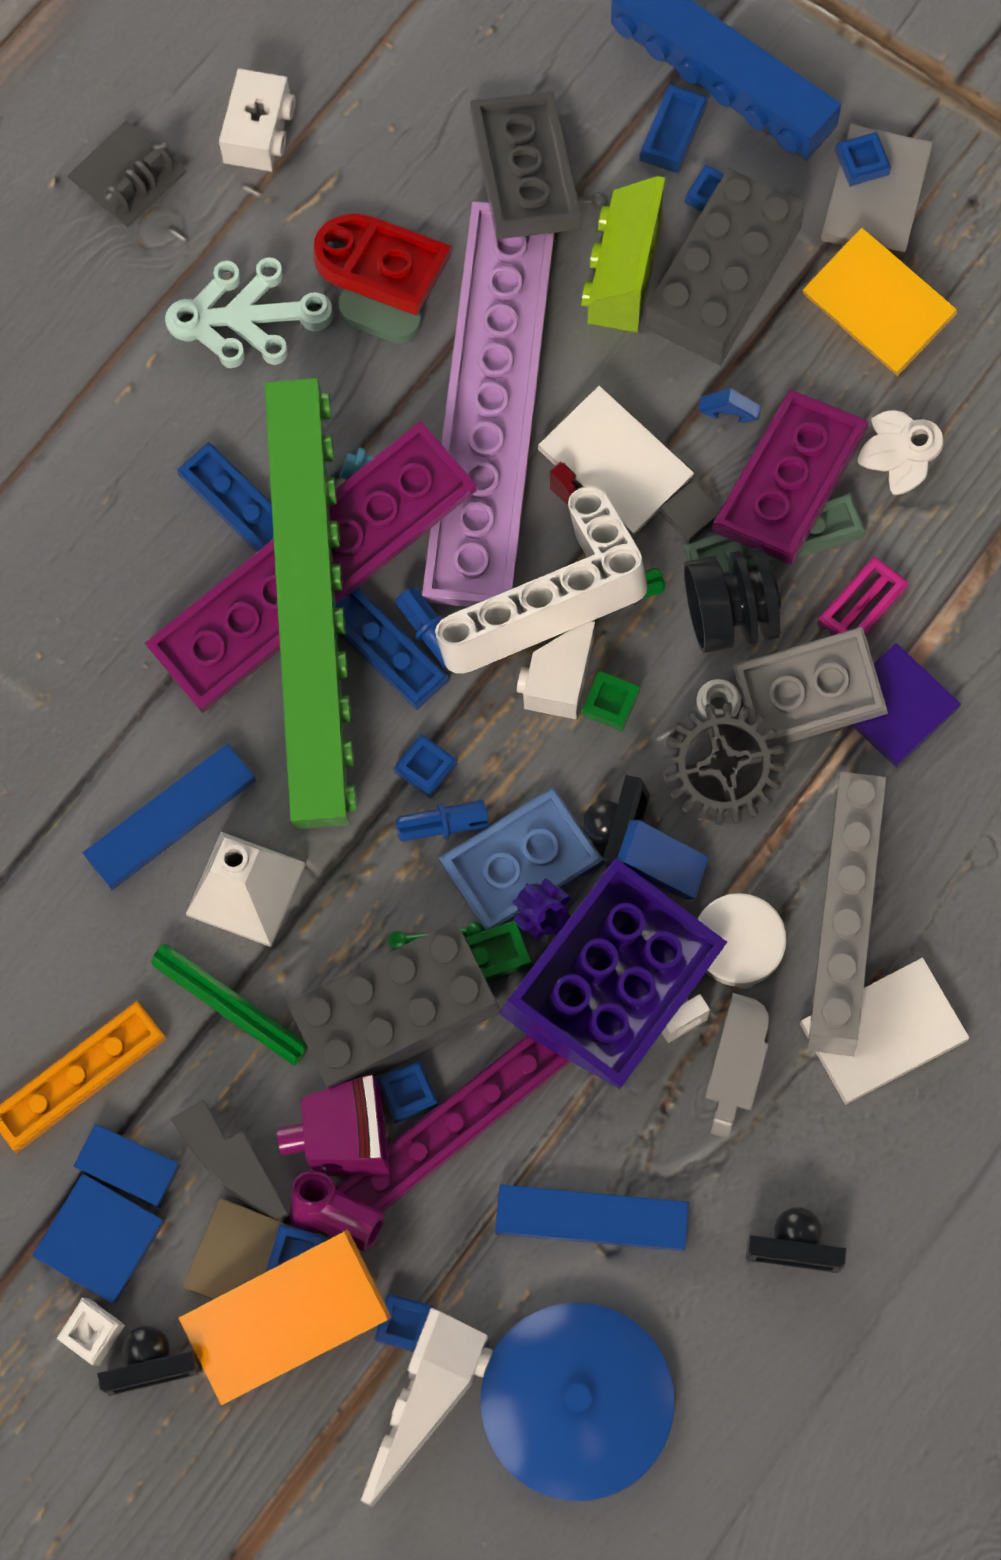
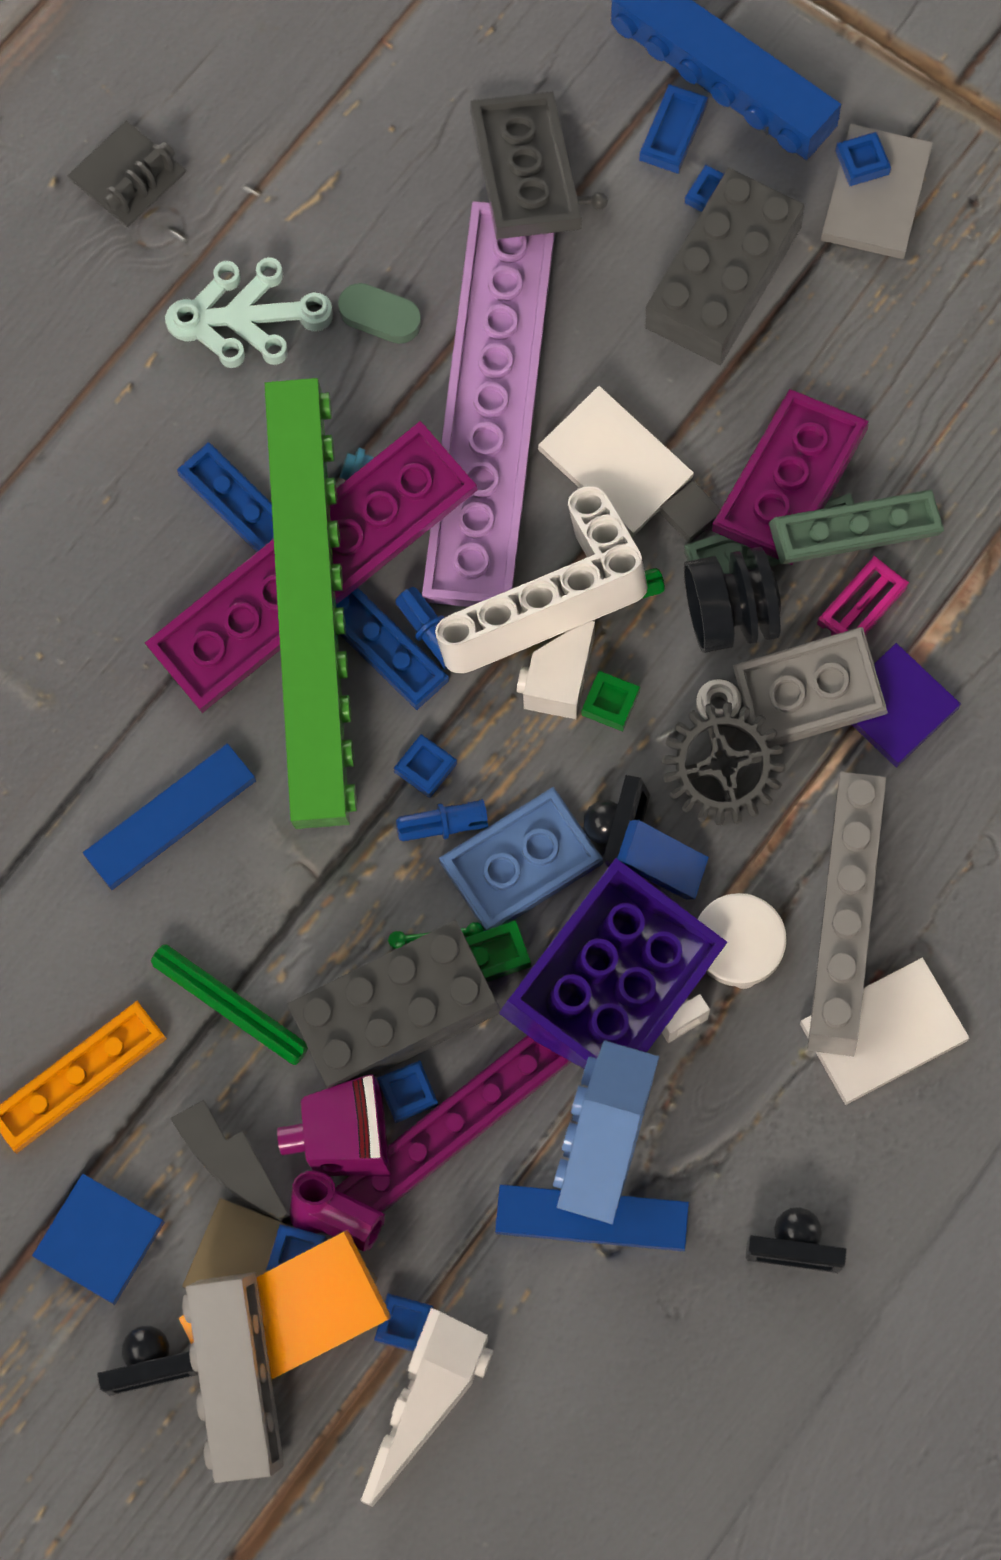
(90, 1331): white tile -> none
(127, 1166): blue tile -> none
(233, 1378): none -> light grey brick
(245, 889): white slope -> none
(256, 120): white brick -> none
(380, 260): red tile -> none
(541, 909): dark purple gear -> none
(561, 481): dark red tile -> none
(577, 1401): blue dish -> none
(606, 1131): none -> medium blue brick
(625, 255): lime slope -> none
(731, 403): blue tile -> none
(738, 1061): light grey piece -> none
(856, 526): none -> sand green tile
(879, 301): yellow tile -> none
(895, 452): white plate -> none

